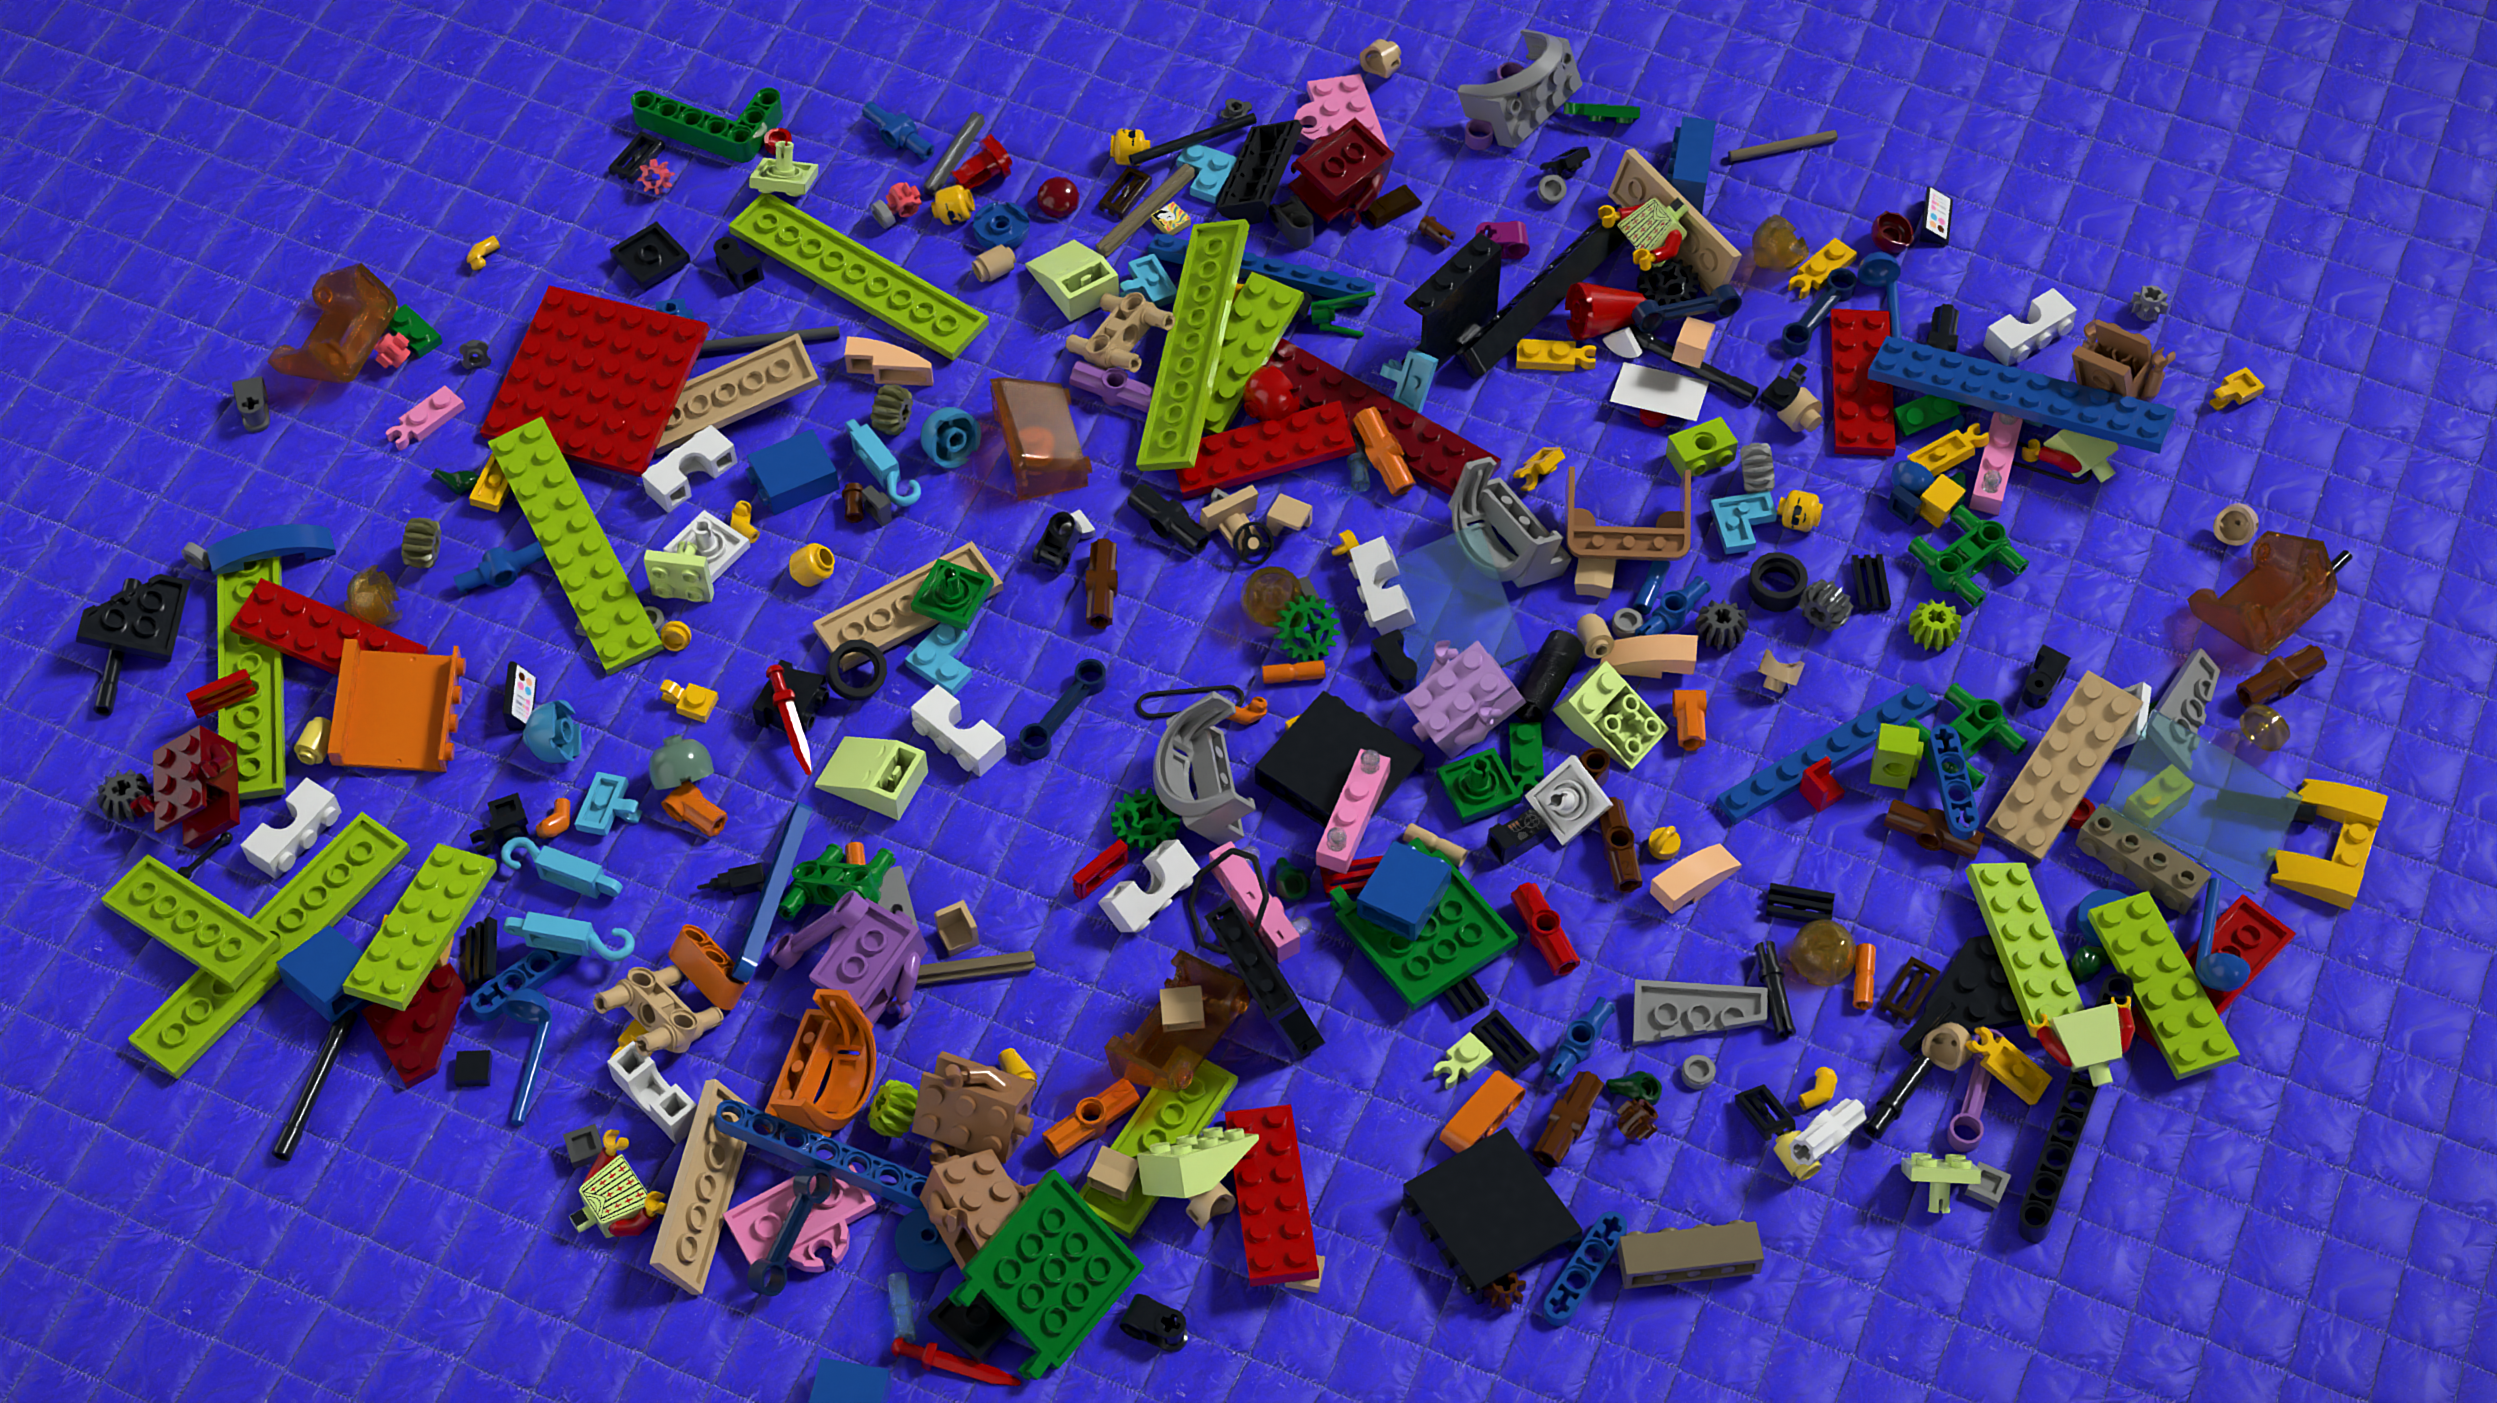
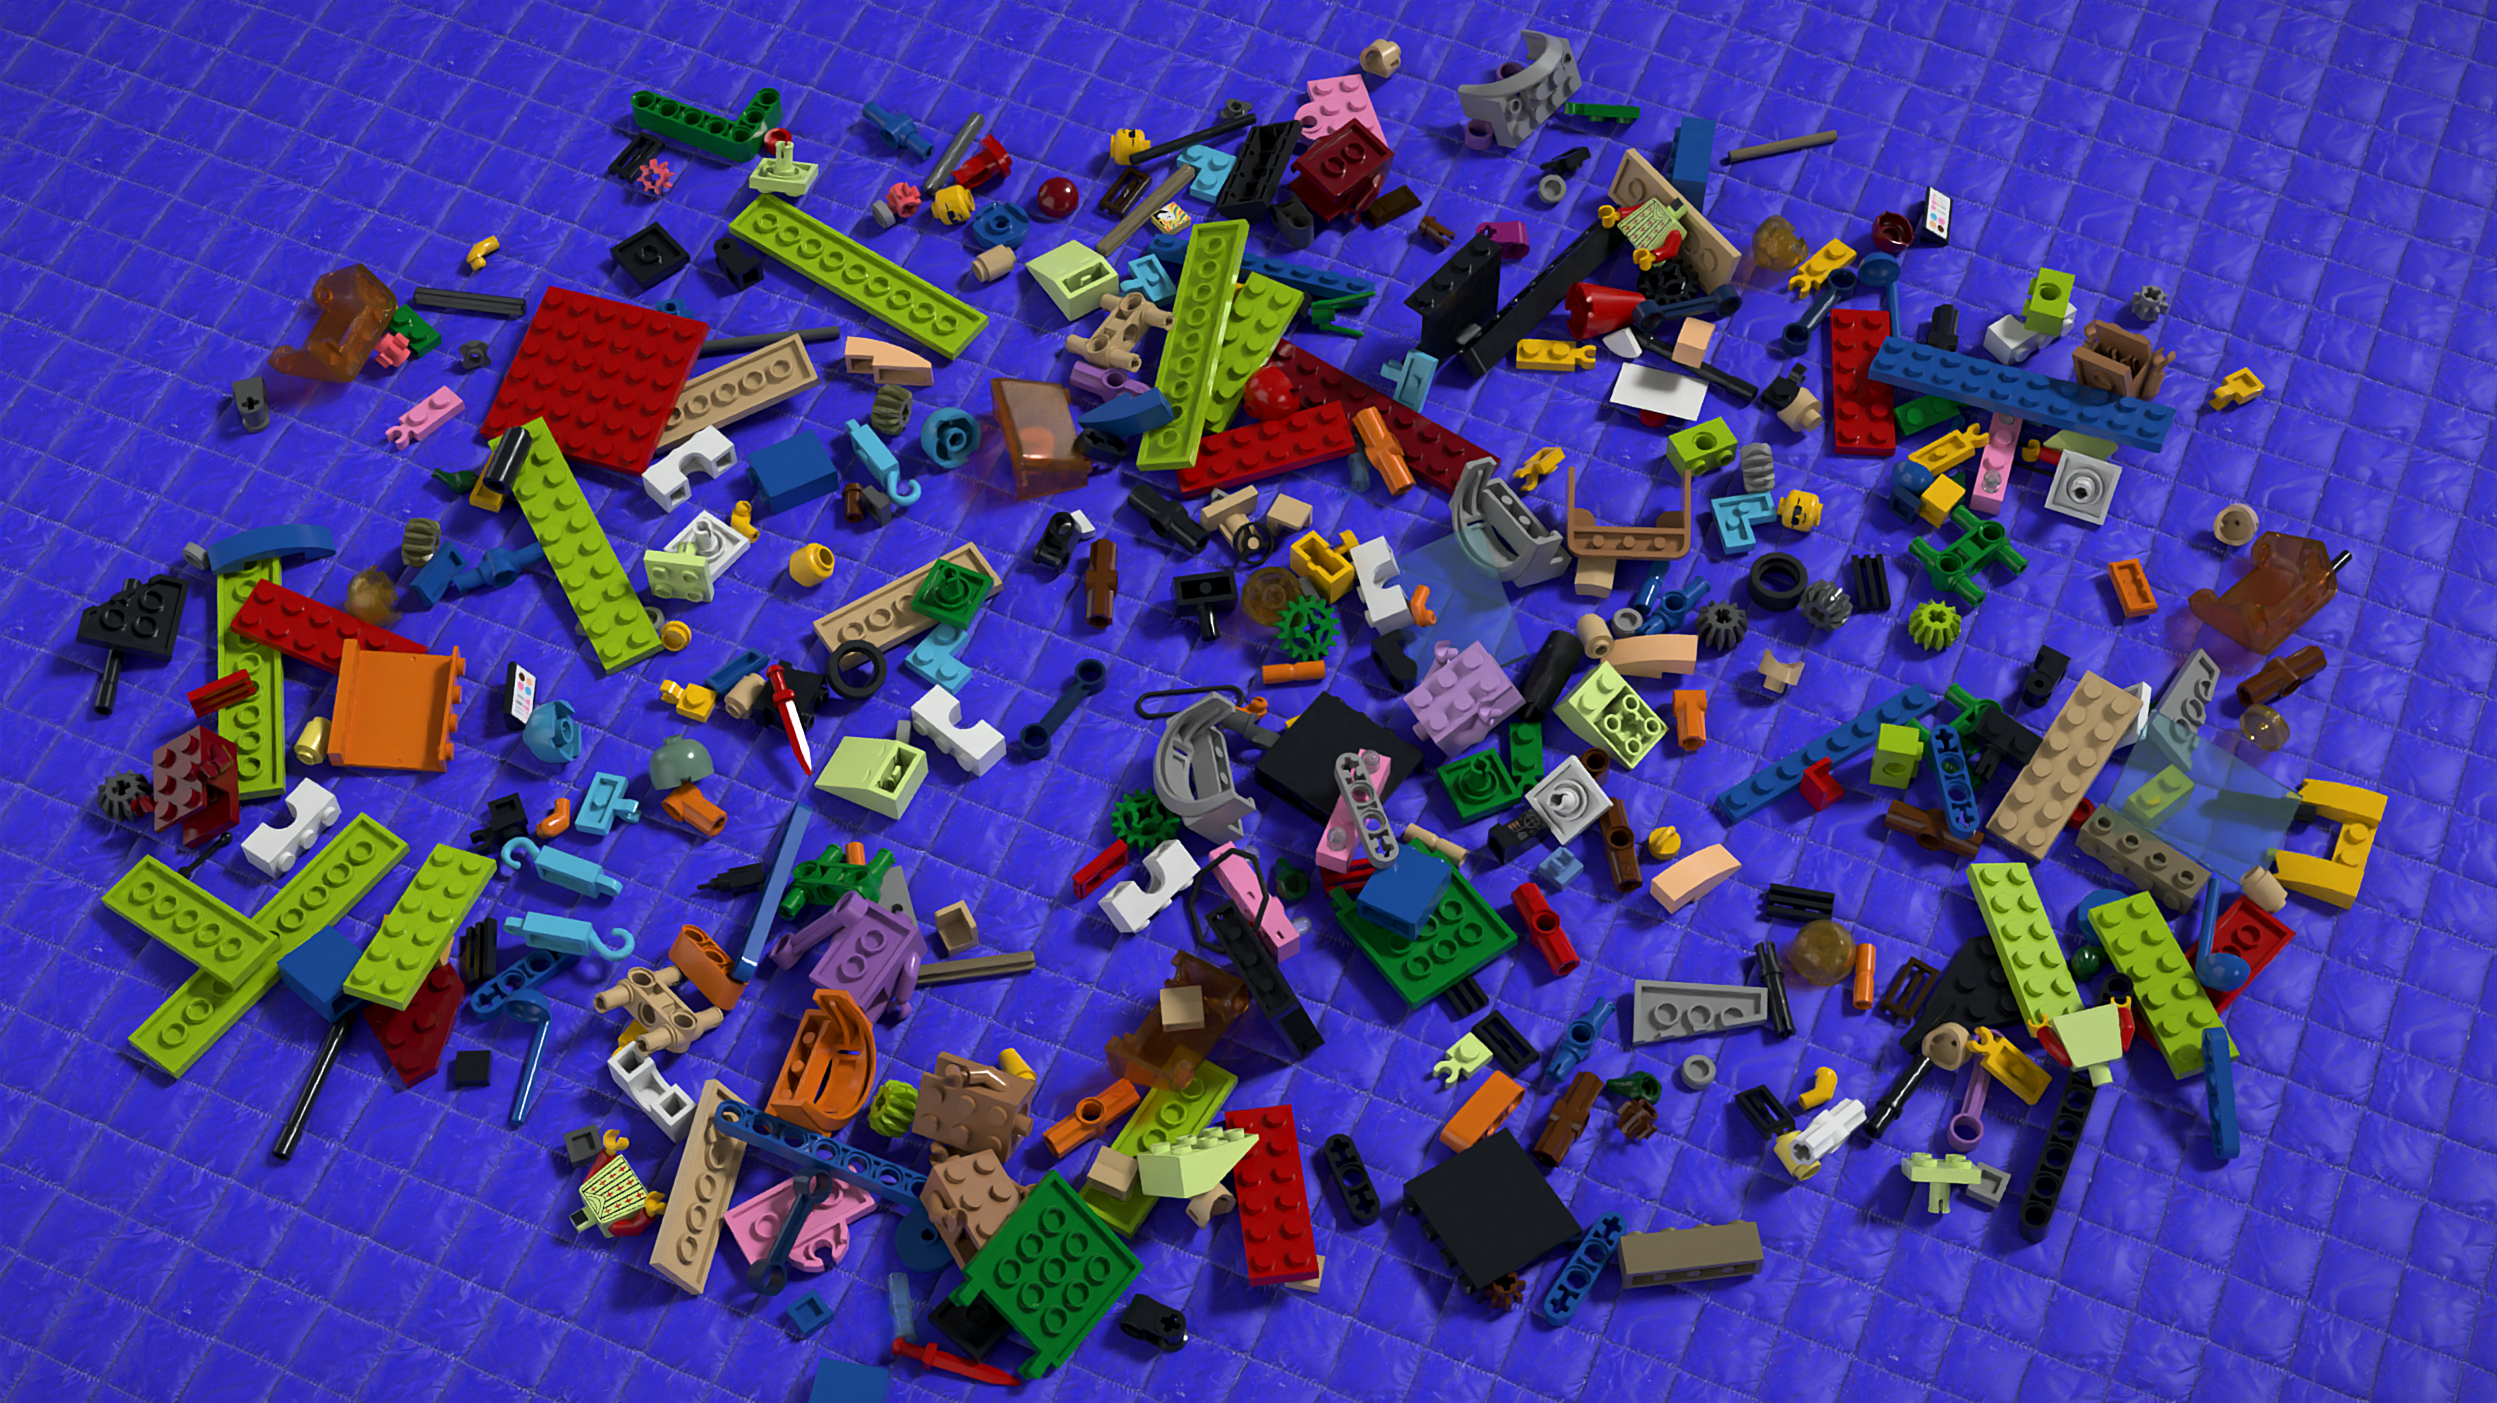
(438, 574): none -> blue tile
(470, 301): none -> black axle
(508, 460): none -> black brick
(729, 675): none -> blue tile
(743, 696): none -> tan brick
(809, 1313): none -> blue tile
(903, 731): none -> light grey tile
(1101, 446): none -> black beam
(1129, 415): none -> blue slope
(1204, 597): none -> black brick
(1245, 724): none -> dark grey connector
(1327, 571): none -> yellow brick
(1353, 1165): none -> black beam
(1369, 809): none -> light grey beam
(1417, 607): none -> orange arm
(1561, 868): none -> medium blue tile
(2002, 741): none -> black brick
(2049, 301): none -> lime brick
(2083, 487): none -> white plate
(2132, 588): none -> orange plate
(2220, 1093): none -> blue beam
(2263, 889): none -> tan brick

